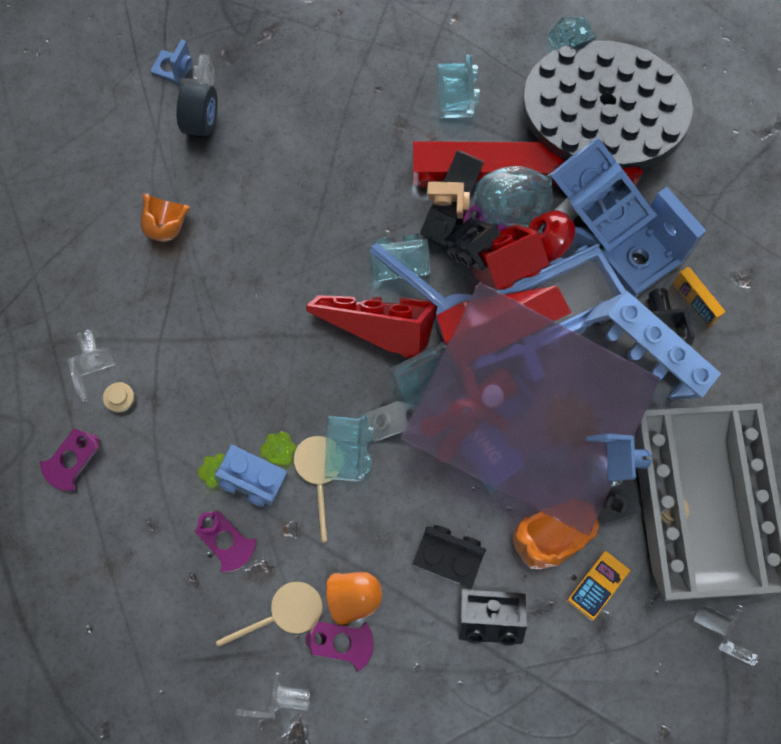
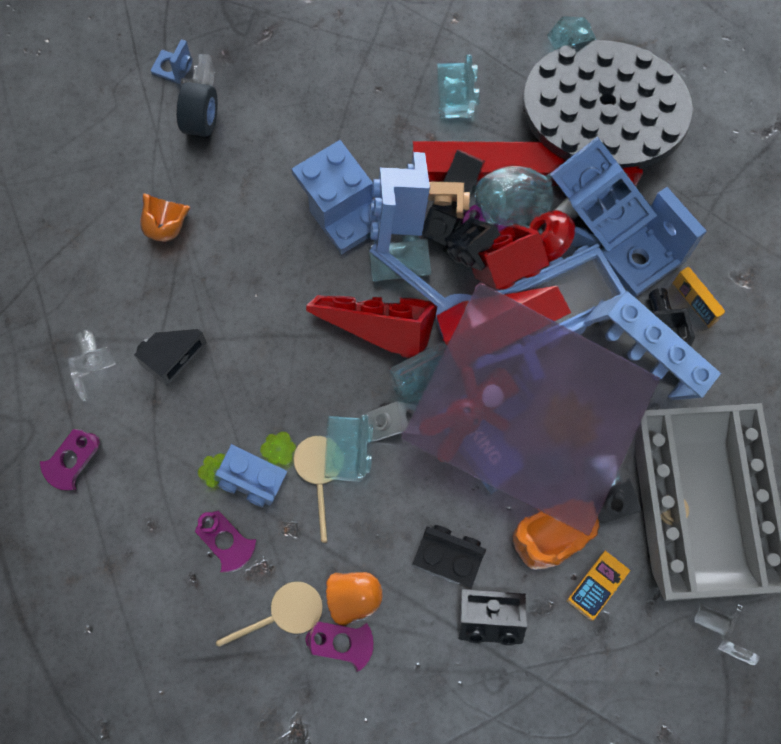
(118, 397): tan plate -> none
(169, 352): none -> black slope
(280, 697): clear bracket -> none
(337, 195): none -> medium blue bracket
(399, 202): none -> medium blue bracket
(622, 456): medium blue bracket -> none

